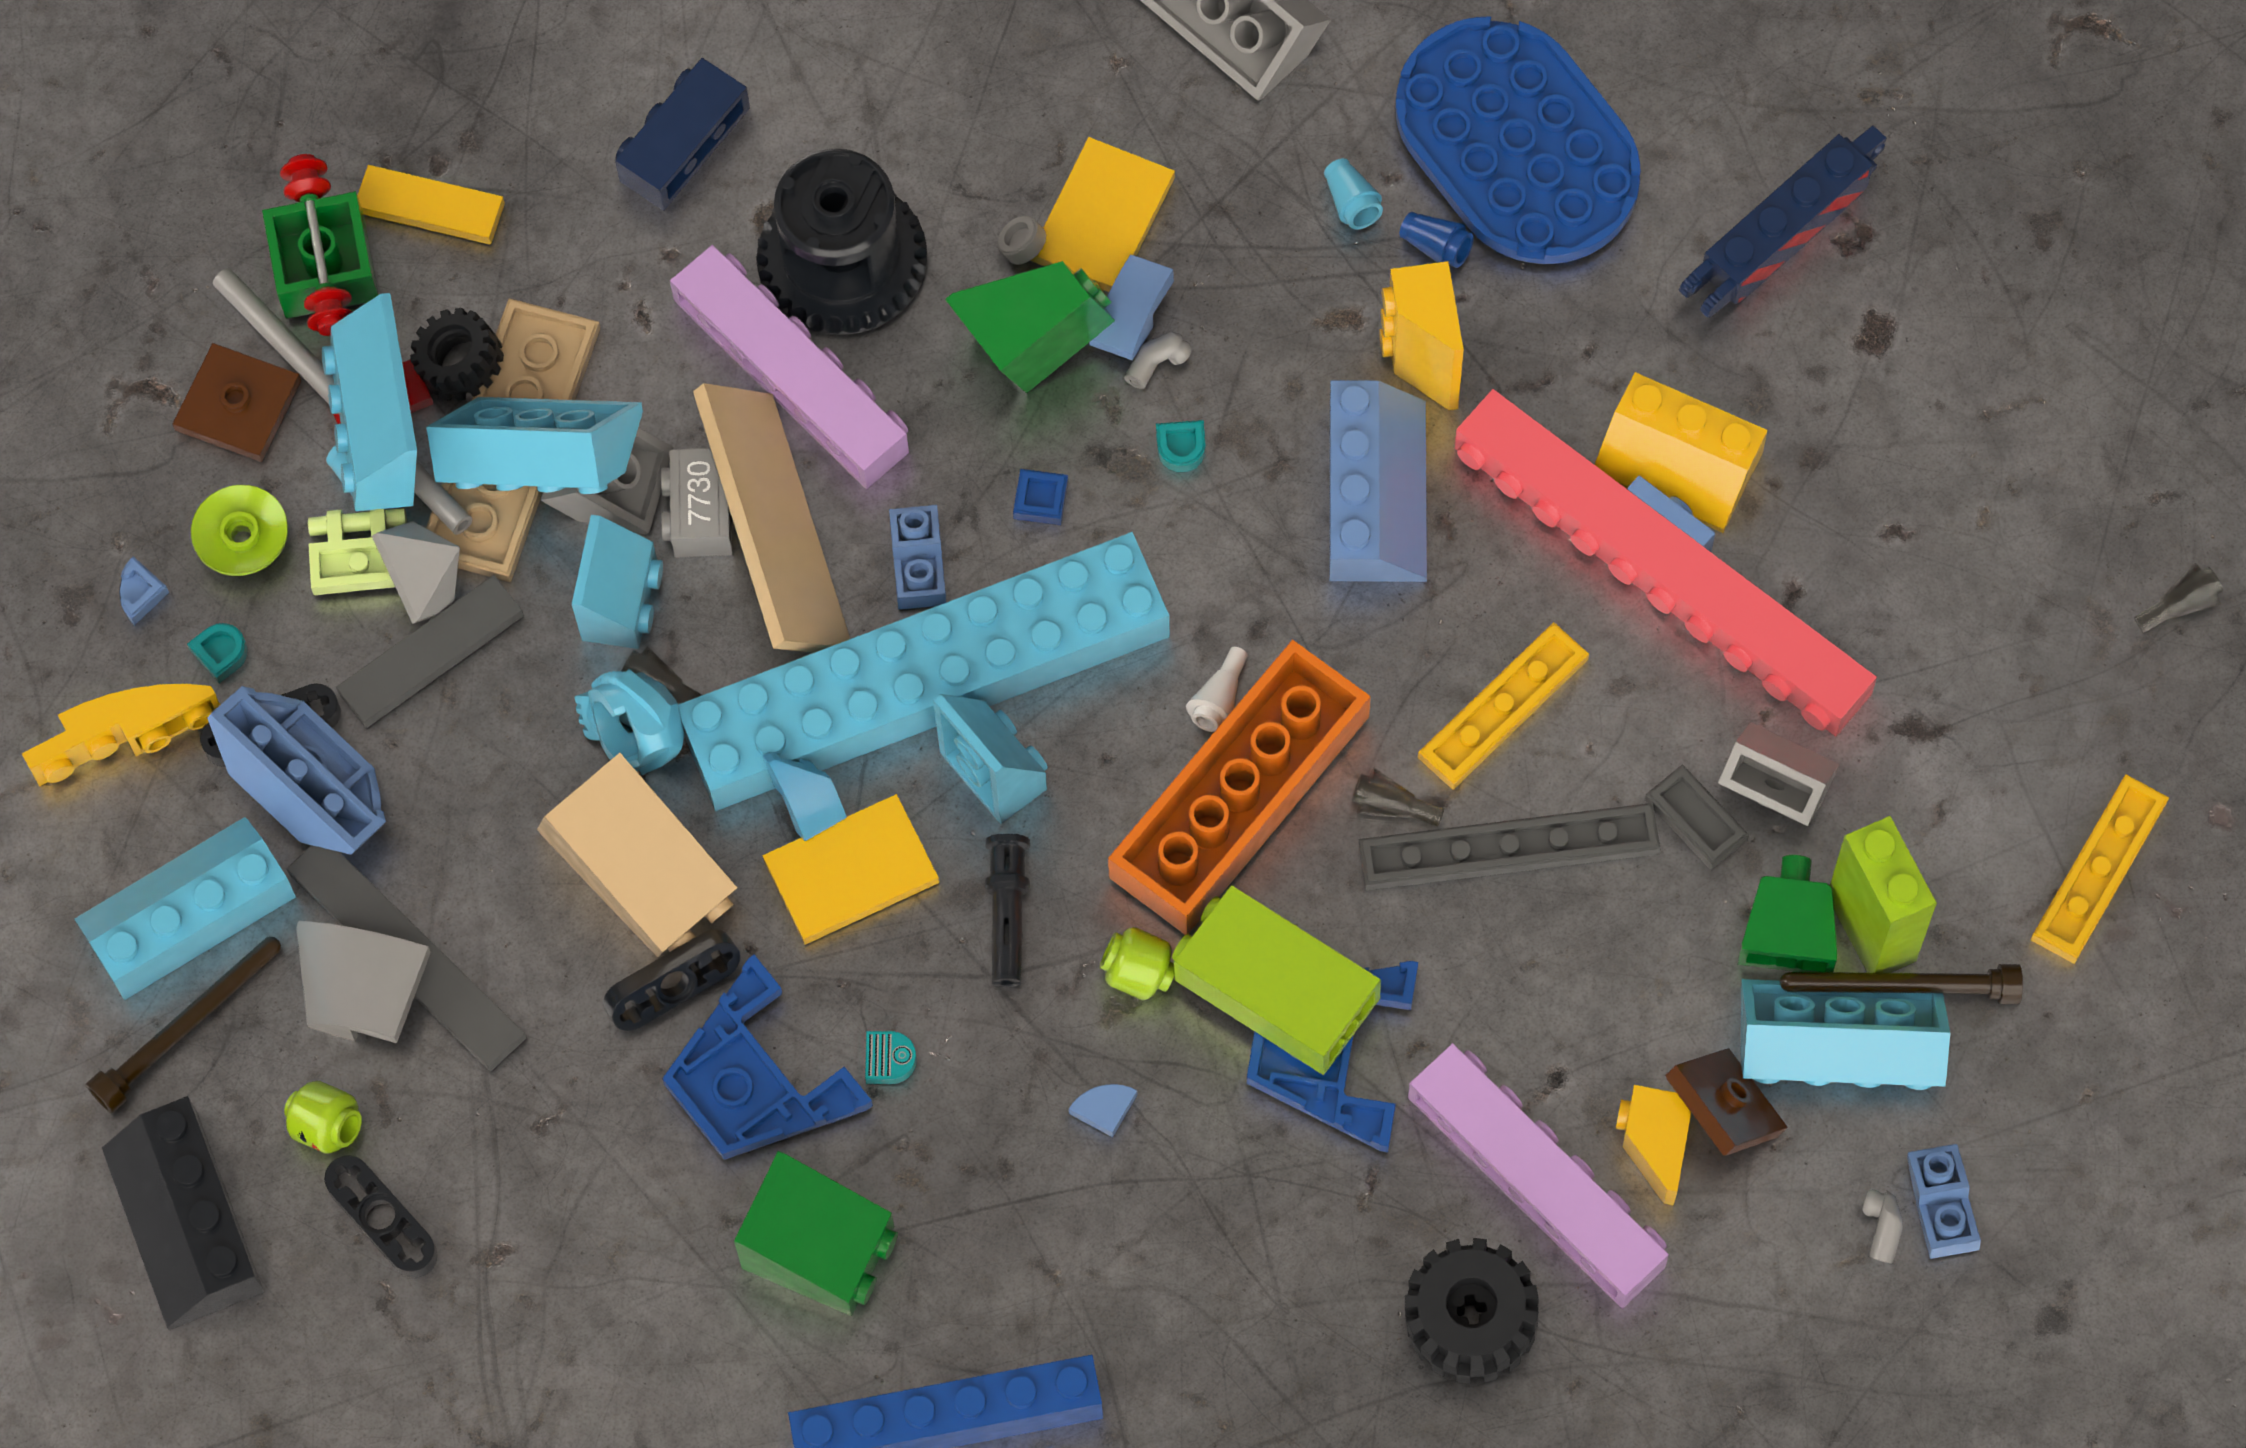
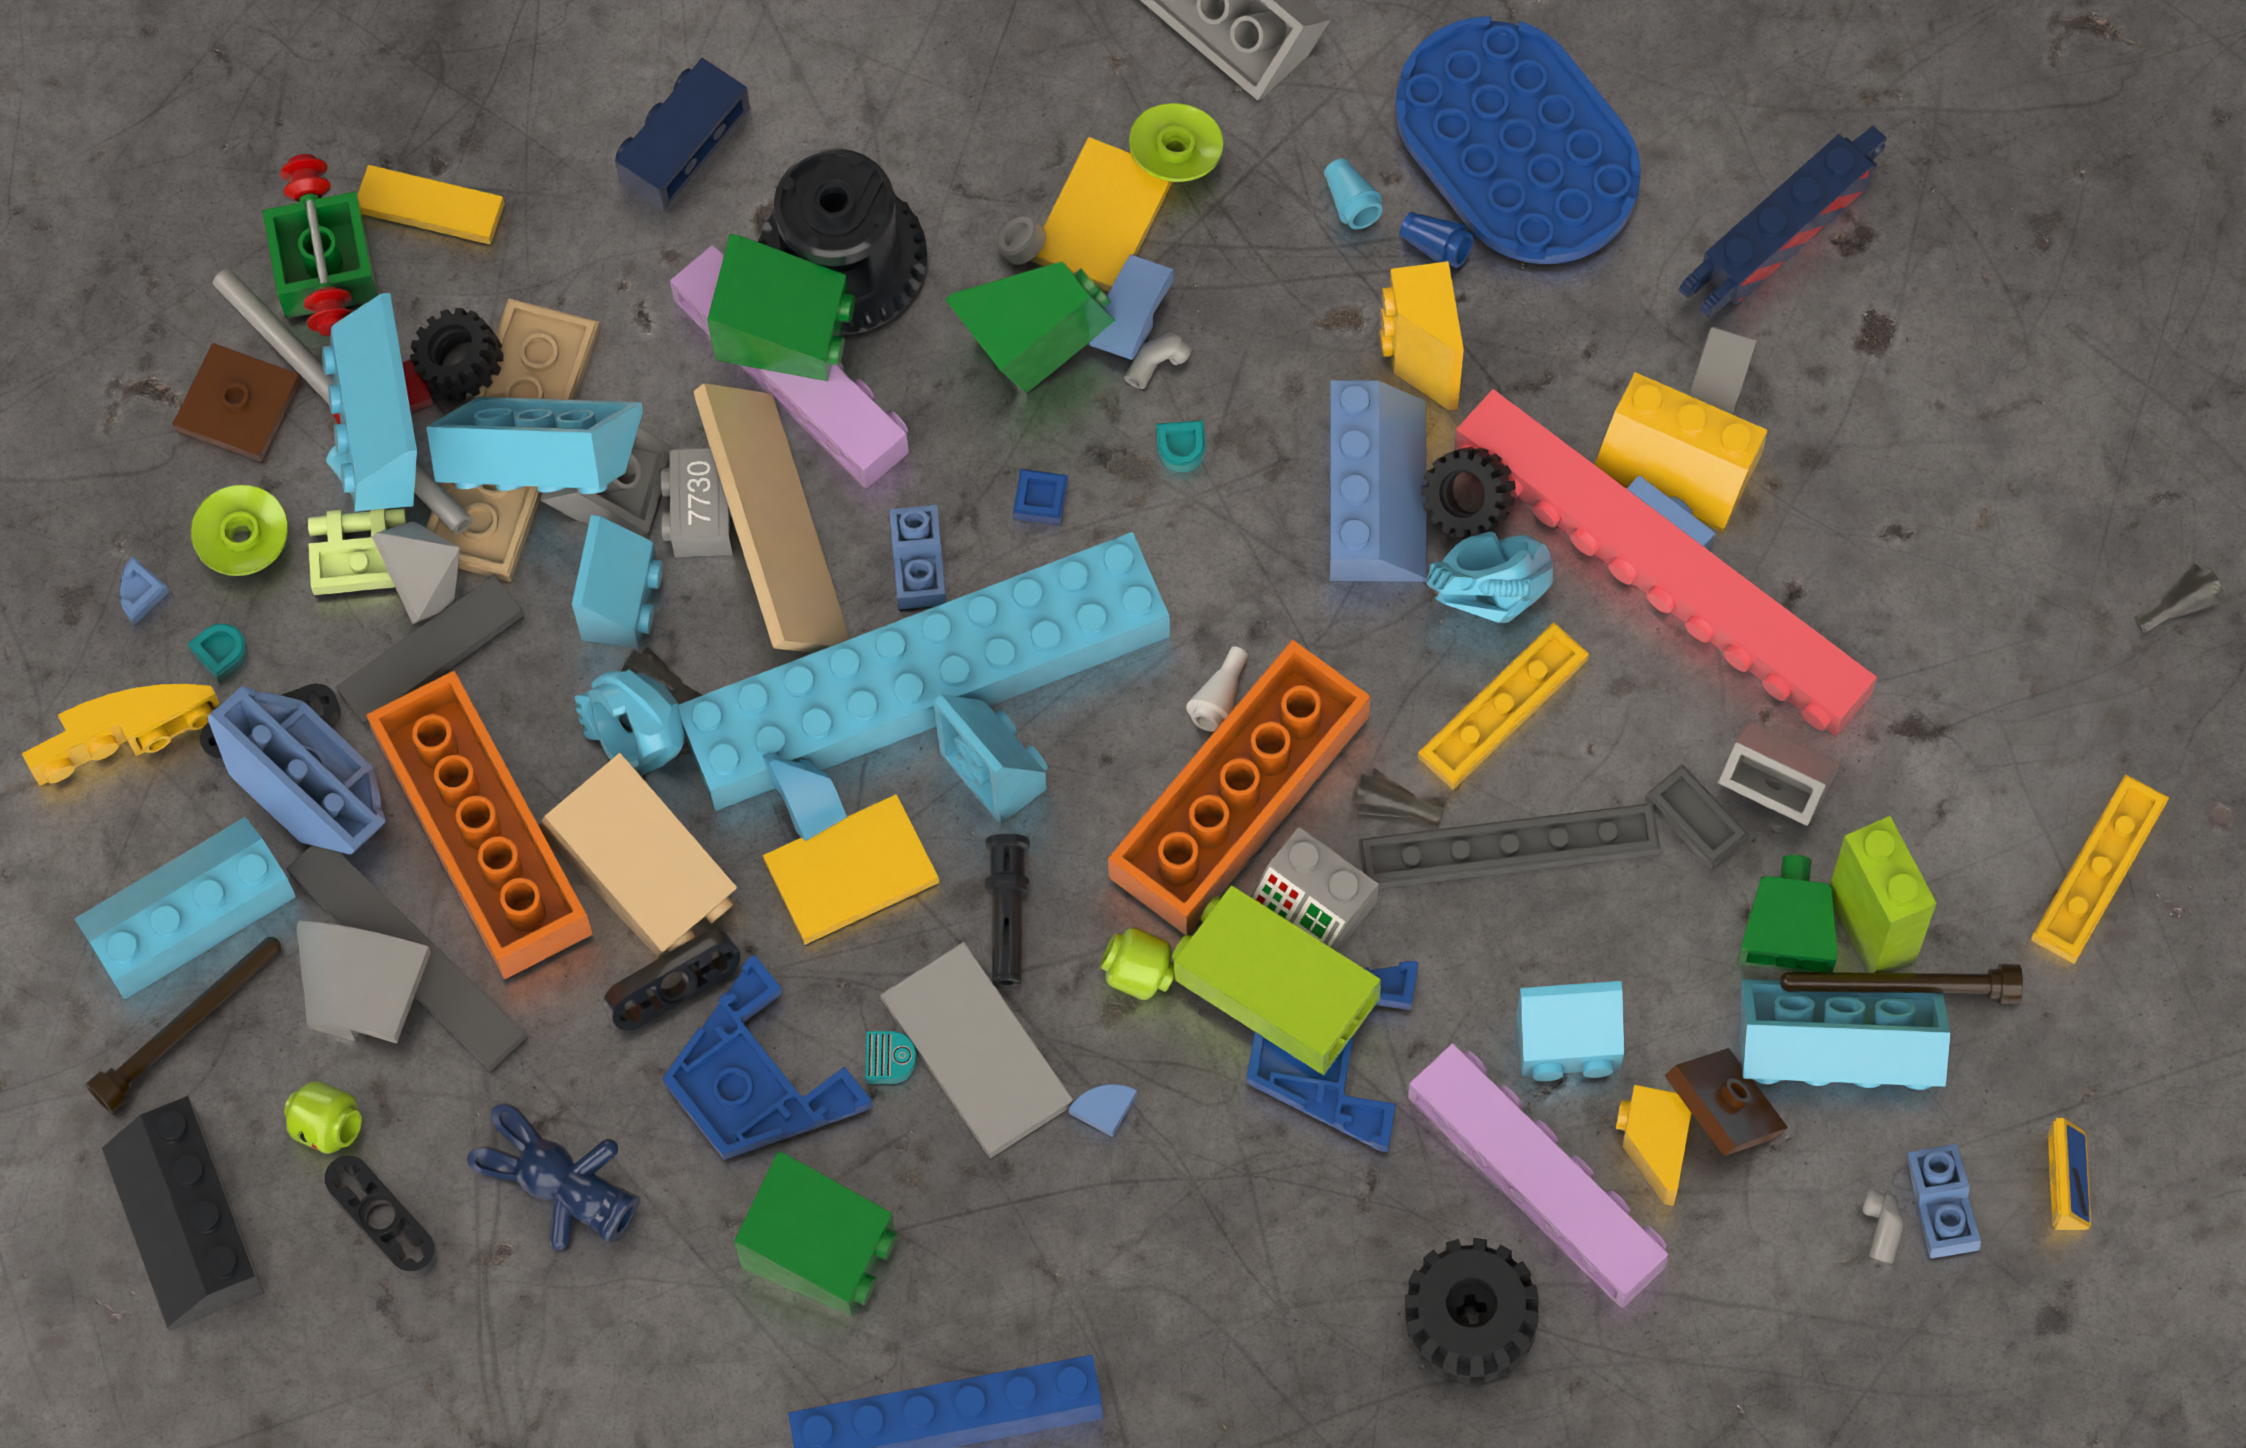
(479, 825): none -> orange brick
(549, 1174): none -> dark blue animal
(778, 311): none -> green slope
(977, 1050): none -> light grey tile
(1179, 129): none -> lime dish
(1316, 890): none -> light grey slope
(1441, 497): none -> black tyre
(1493, 575): none -> medium azure helmet
(1570, 1030): none -> medium azure slope
(1723, 369): none -> light grey tile
(2068, 1176): none -> yellow slope

